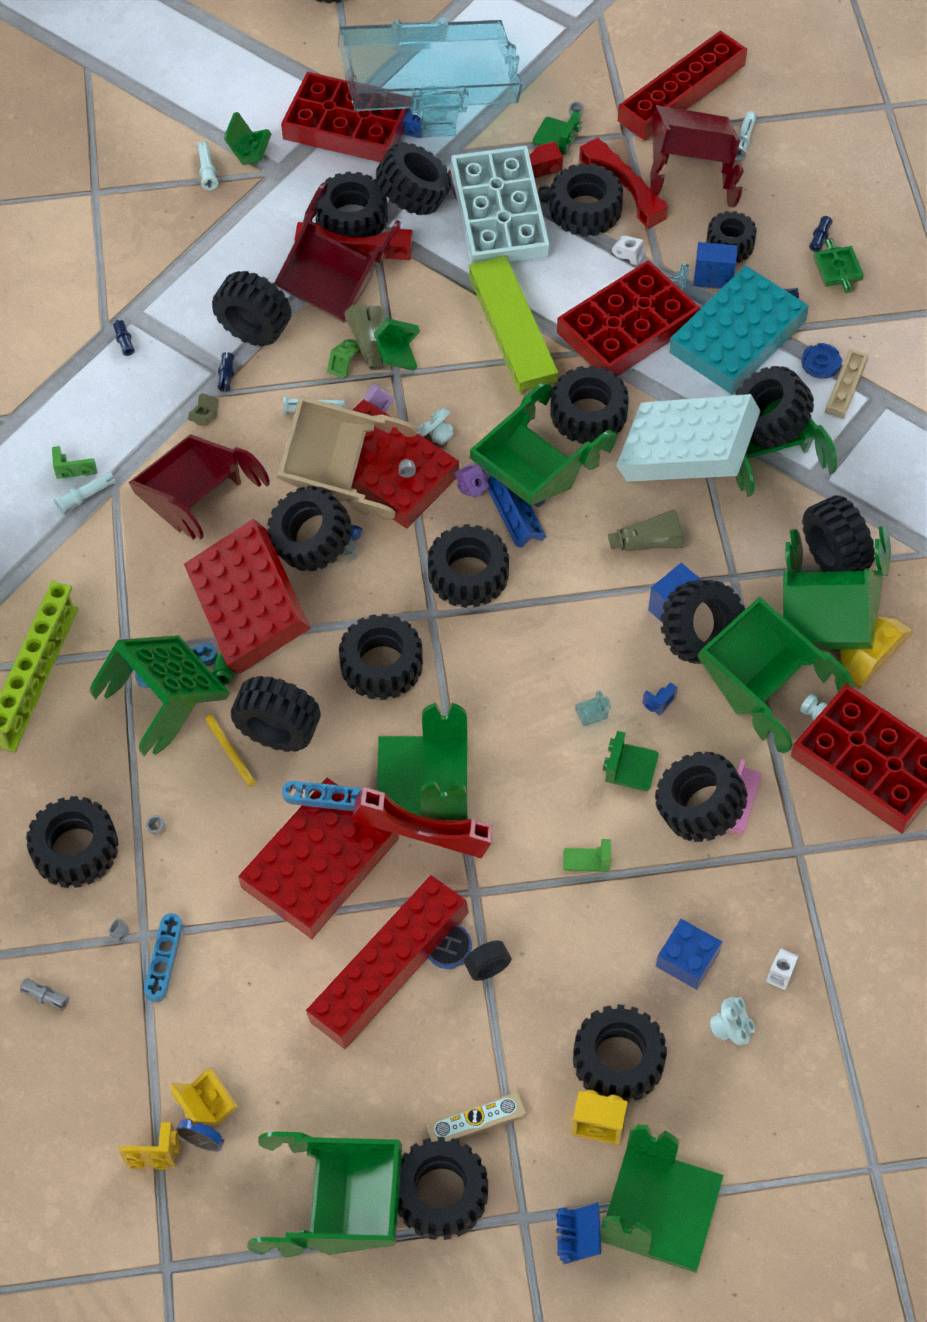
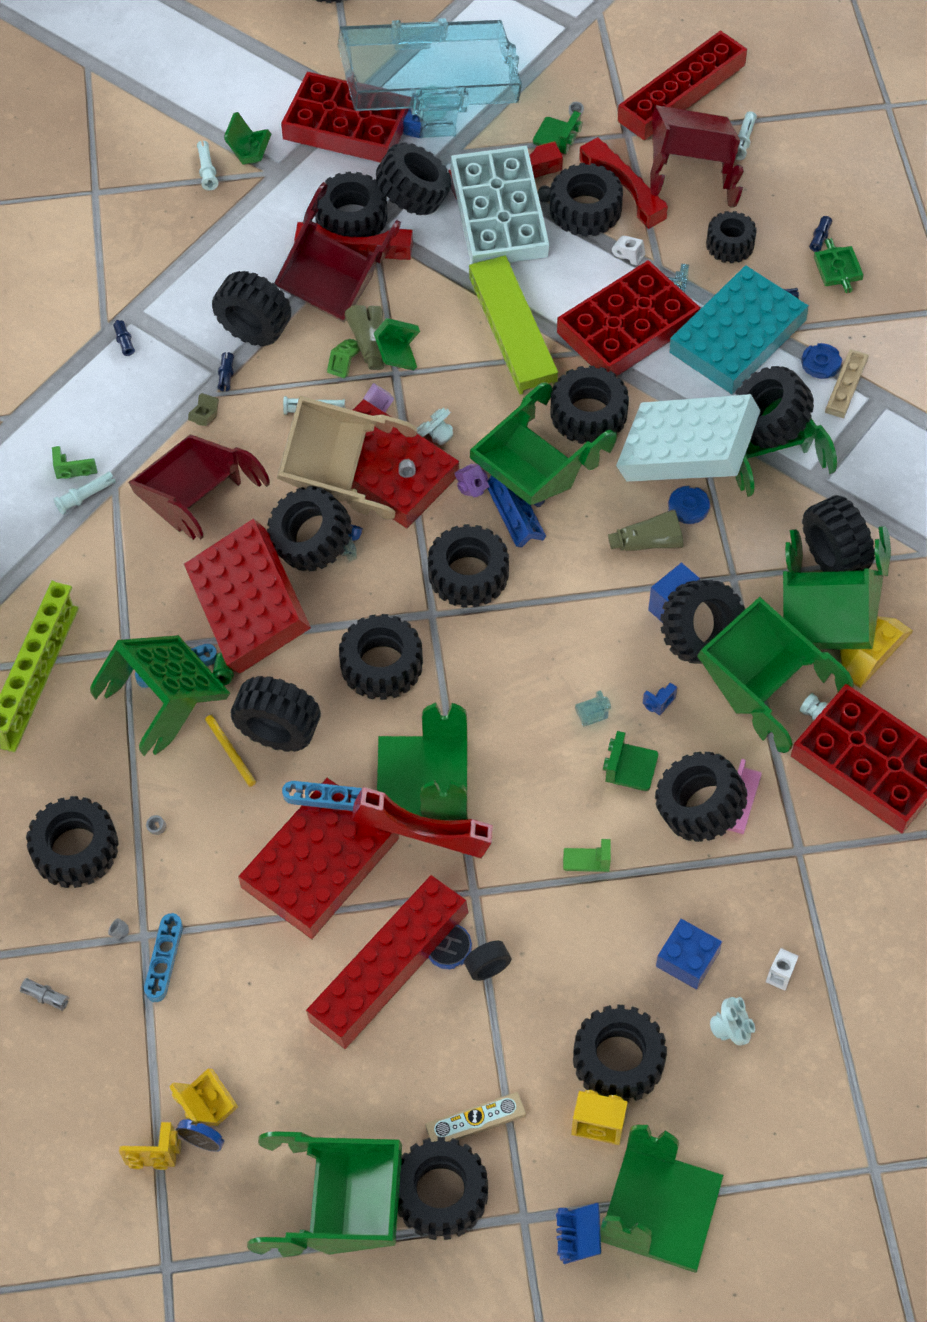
(690, 504): none -> blue tile
(714, 264): blue brick -> none

